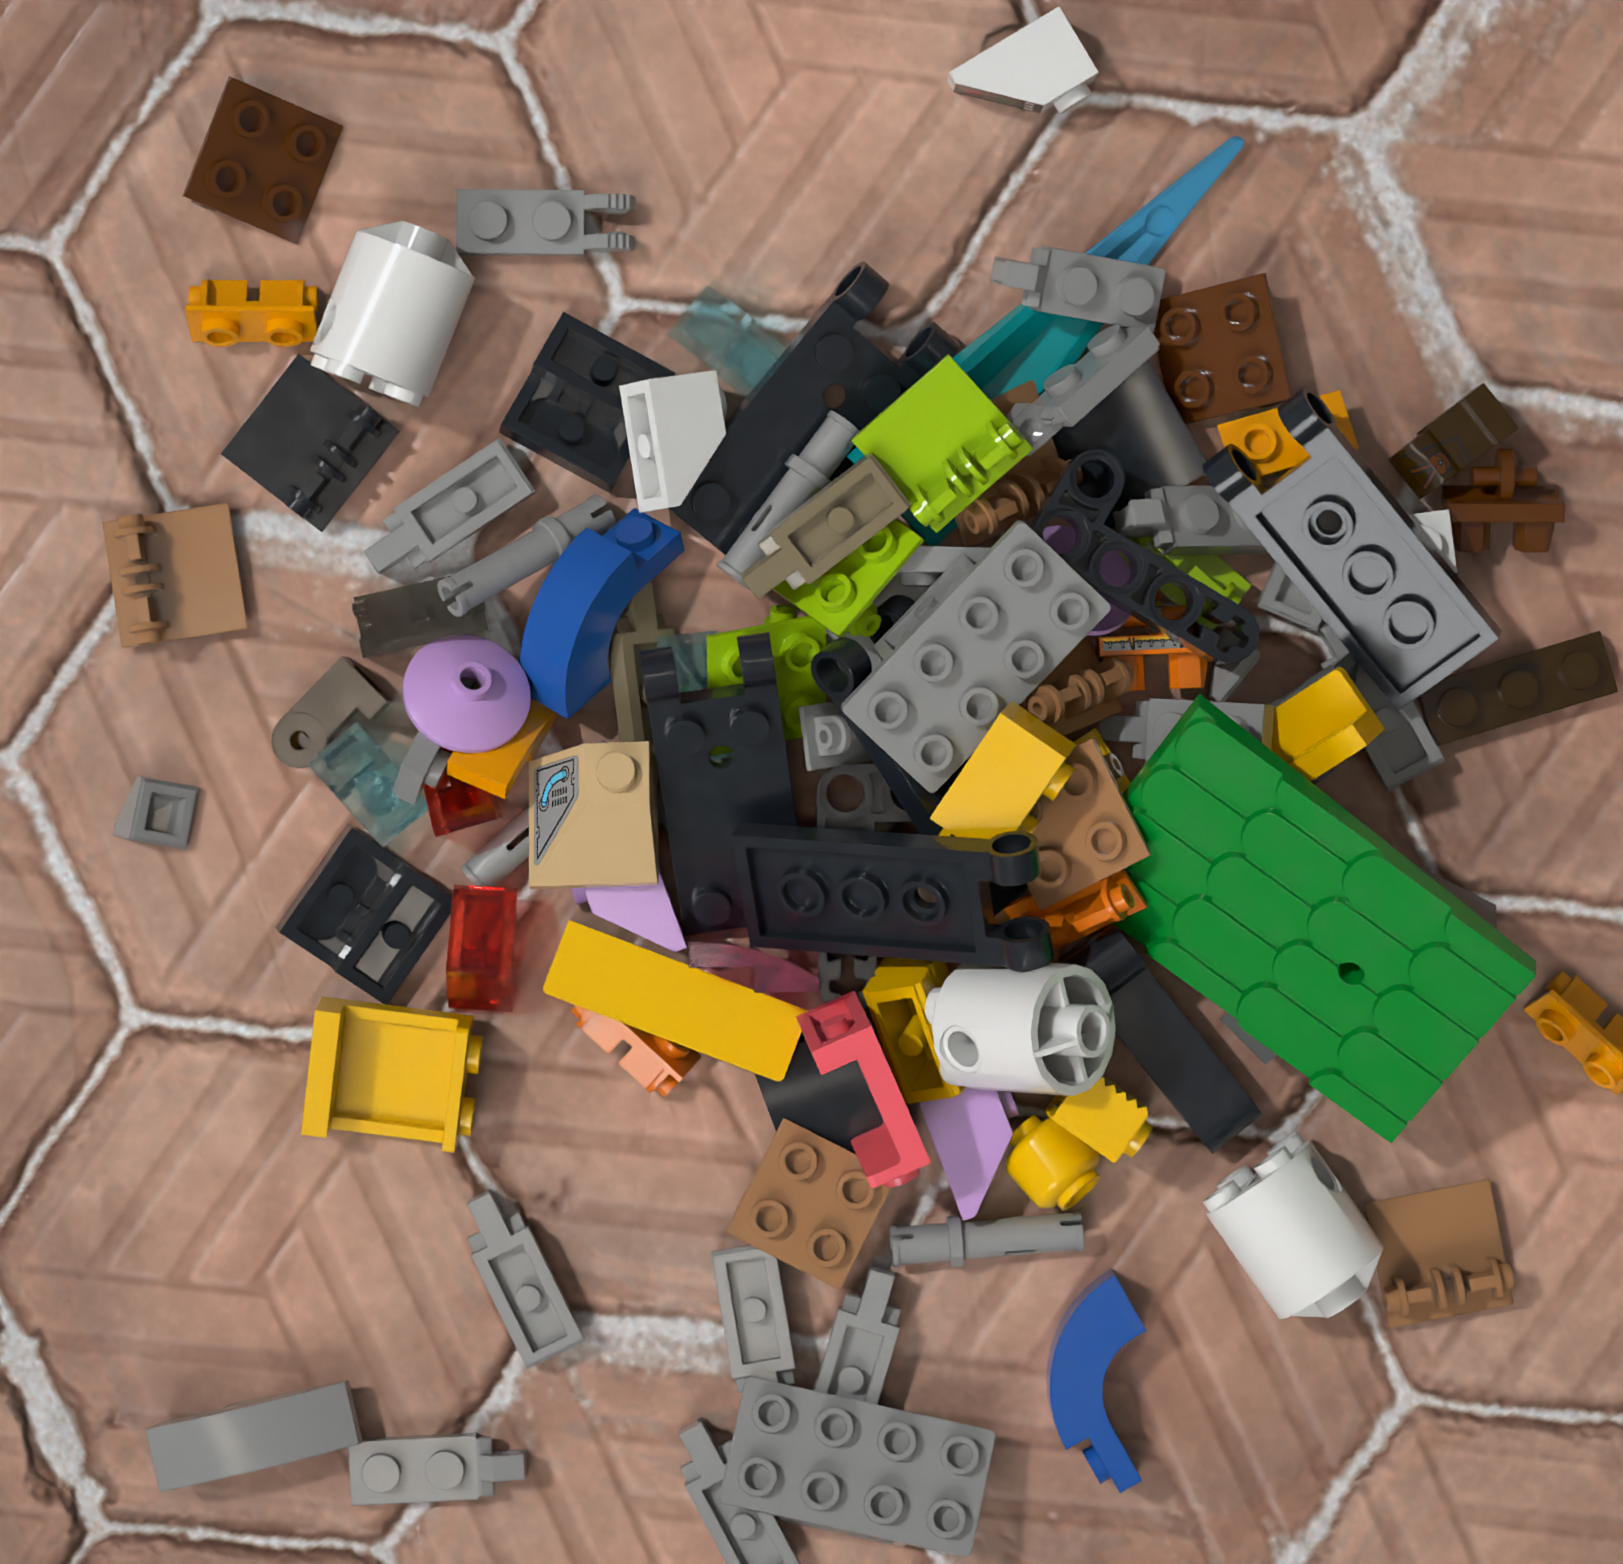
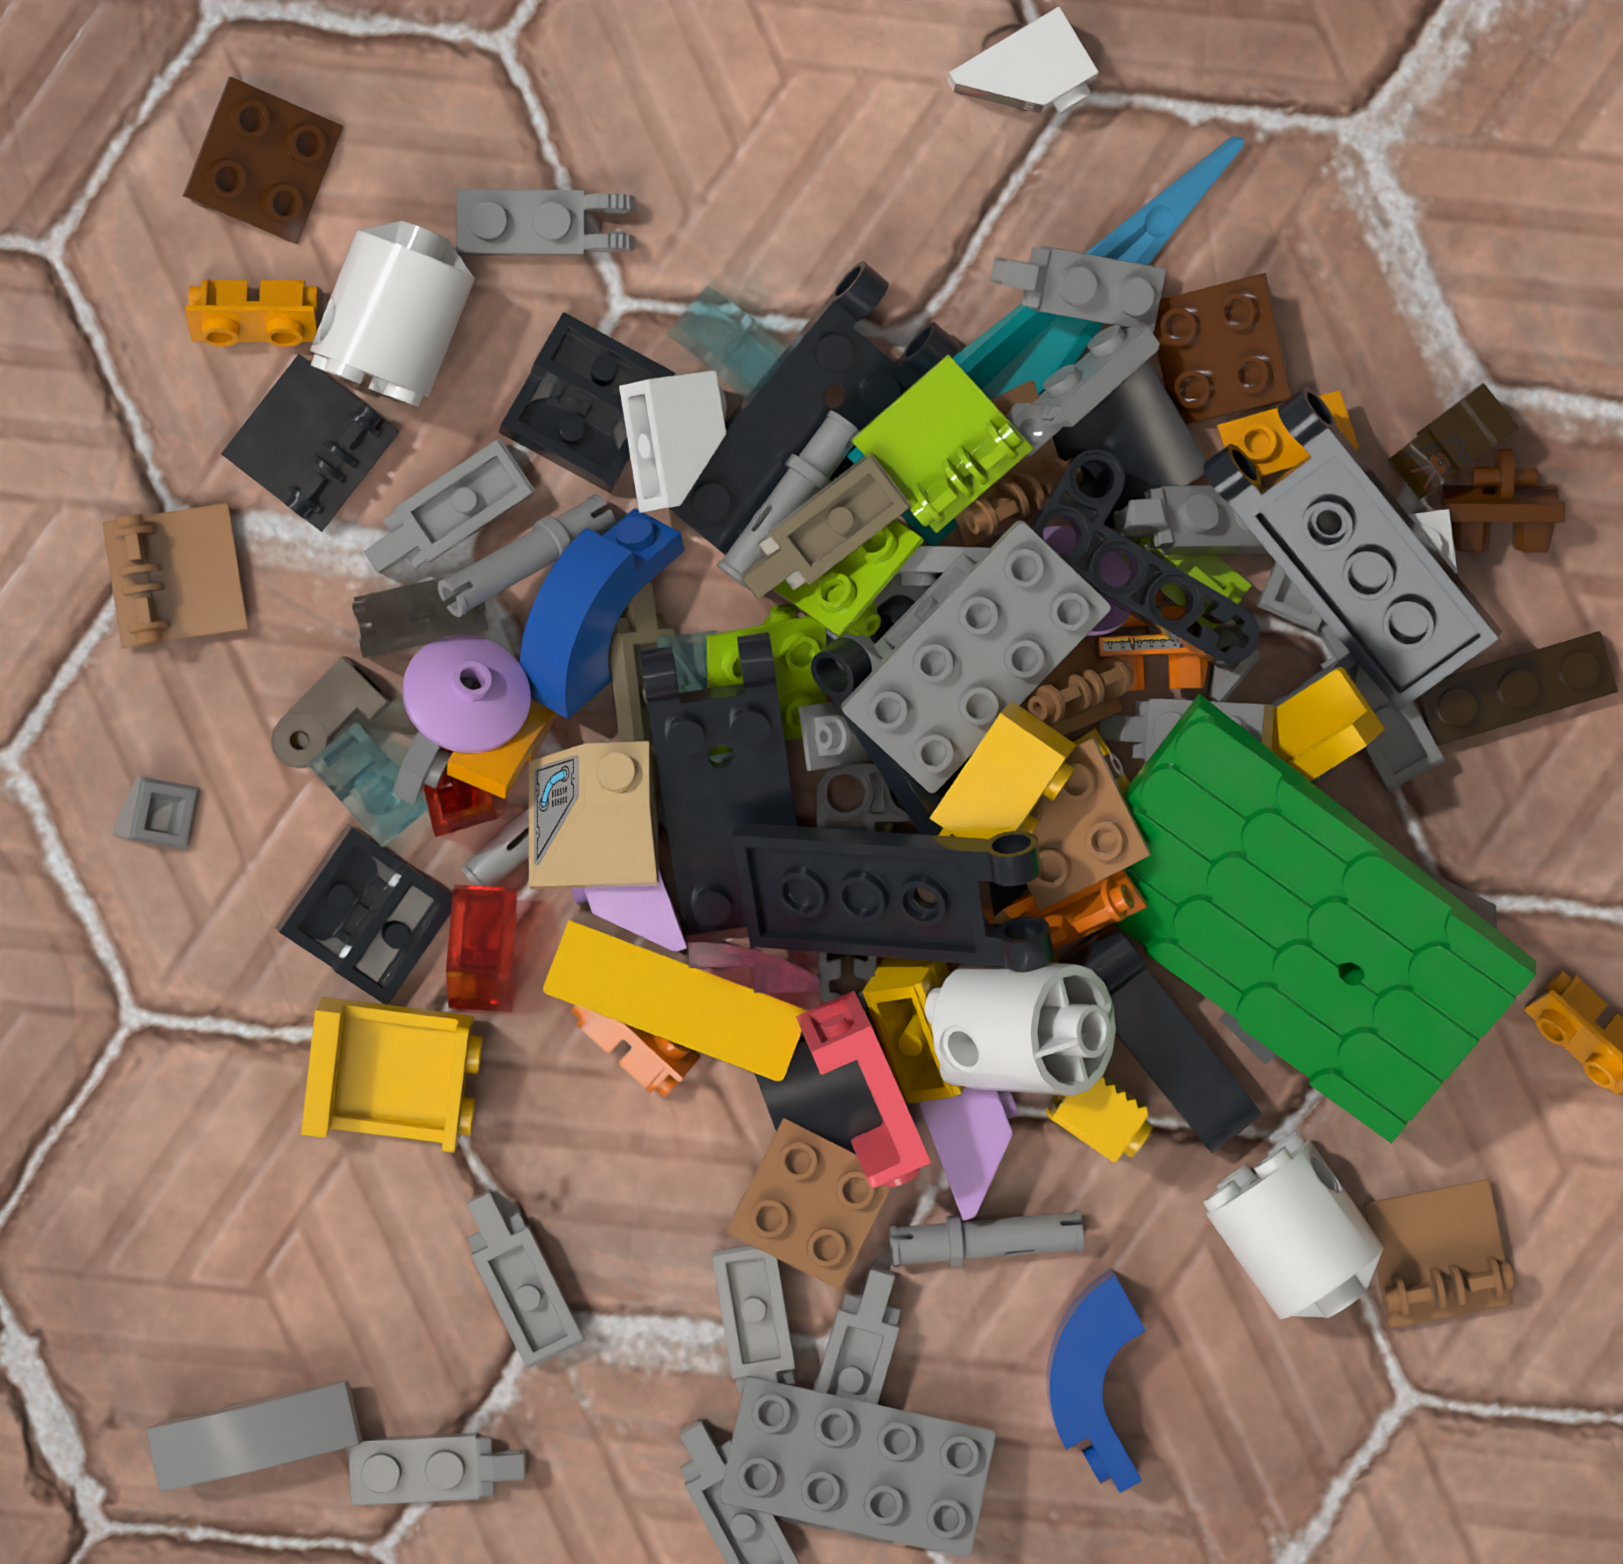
(1051, 1164): yellow head -> none

